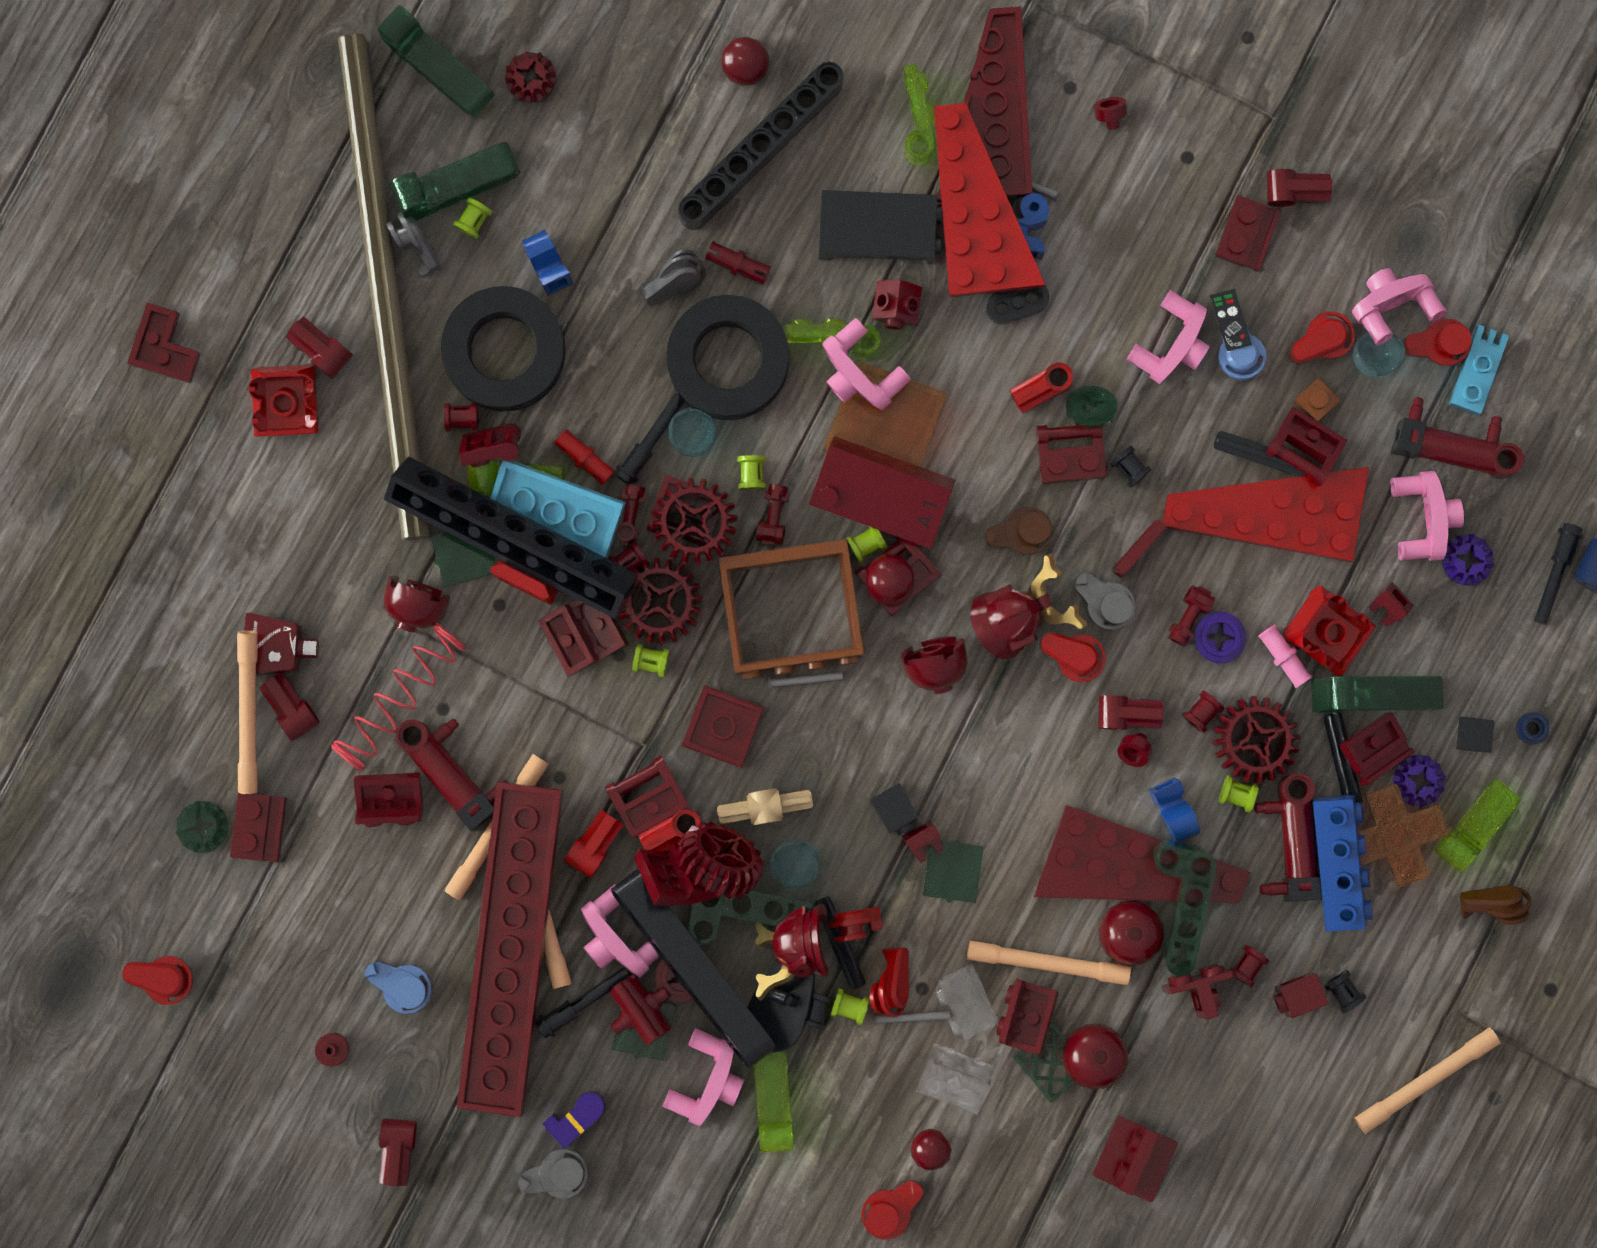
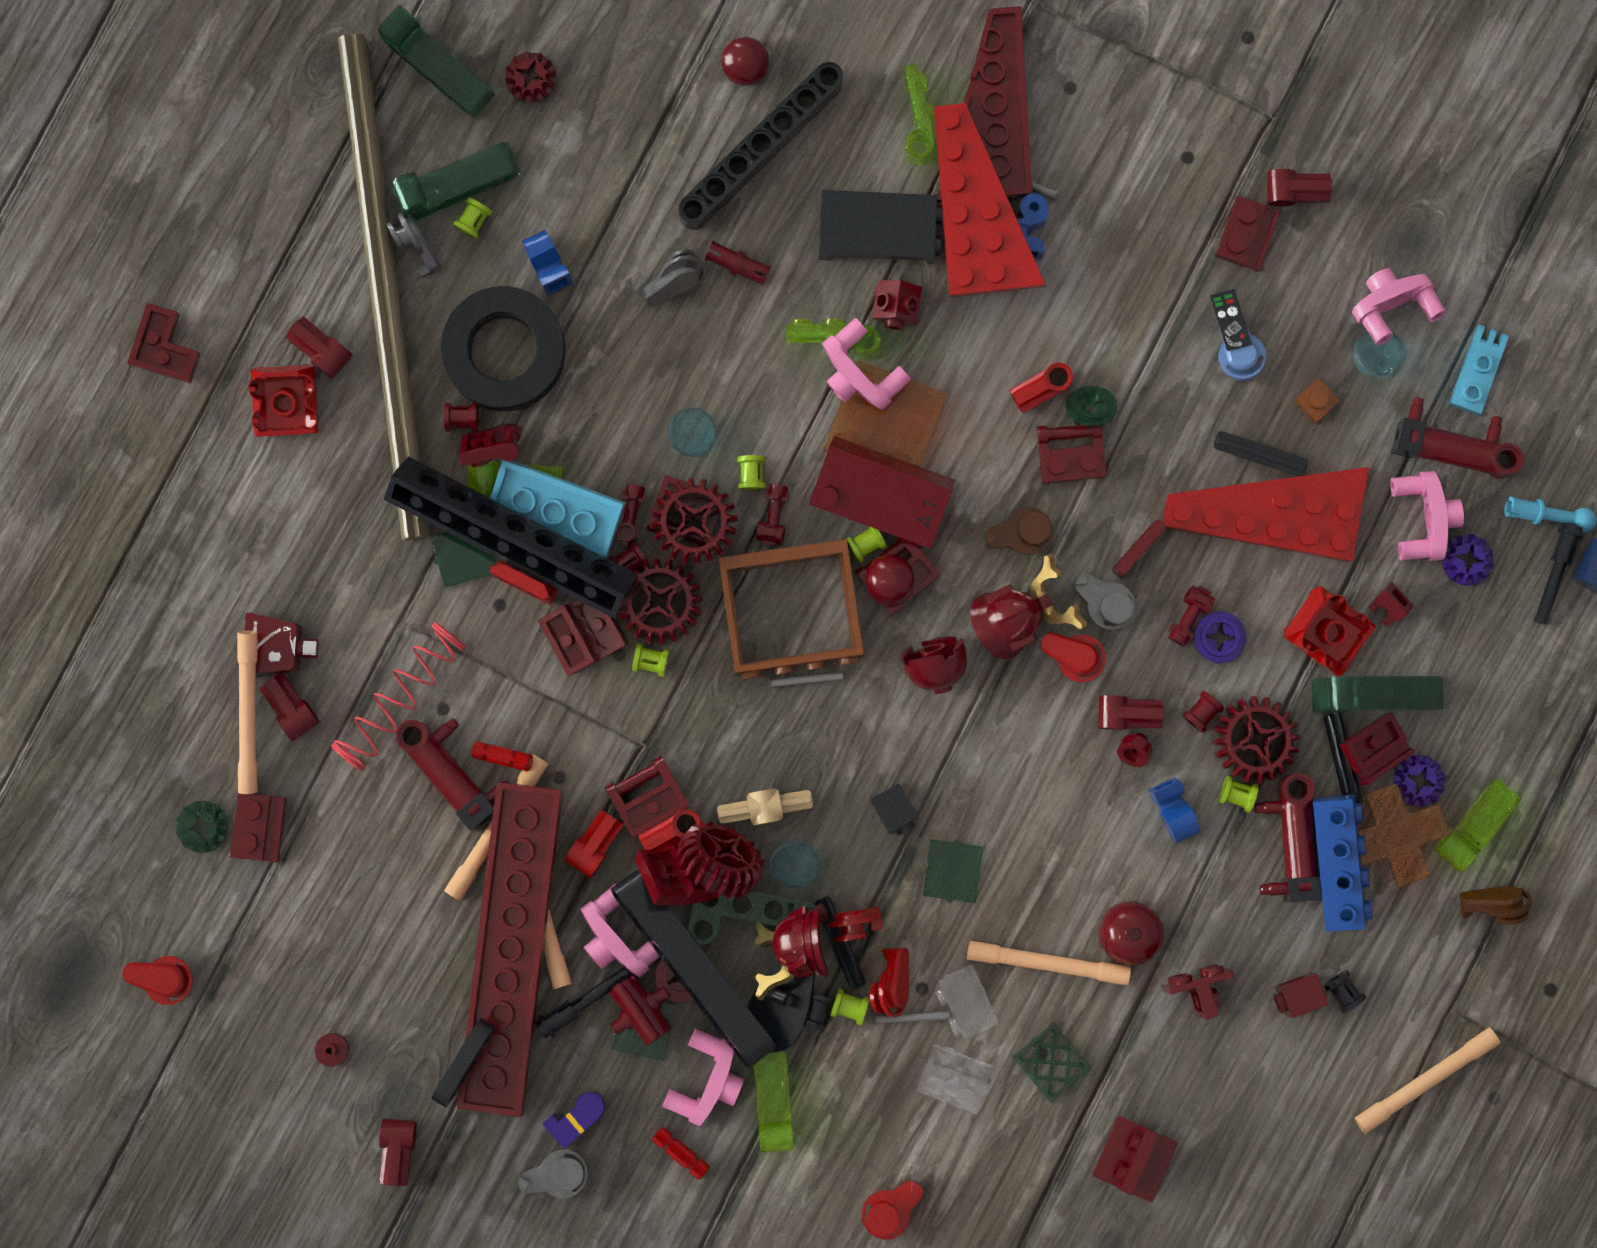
(388, 799): dark red bracket -> none
(400, 985): medium blue piece -> none
(414, 604): dark red cylinder -> none
(463, 1062): none -> black beam
(502, 756): none -> red axle
(584, 457): red pin -> none
(642, 452): black pin -> none
(680, 1153): none -> red axle
(723, 726): dark red tile -> none
(729, 312): black tyre -> none
(920, 837): dark red tile -> none
(930, 1149): dark red piece -> none
(1017, 304): black plate -> none
(1027, 1016): dark red bracket -> none
(1094, 1056): dark red cylinder -> none
(1110, 111): dark red tile -> none
(1115, 862): dark red wing -> none
(1130, 466): black bush -> none
(1184, 909): clear green beam -> none
(1186, 347): bright pink connector -> none
(1249, 965): dark red bush -> none
(1285, 656): bright pink pin -> none
(1311, 439): dark red plate -> none
(1323, 339): red piece -> none
(1440, 342): red piece -> none
(1475, 734): black tile -> none
(1537, 511): none -> medium azure pin
(1541, 724): dark blue plate -> none

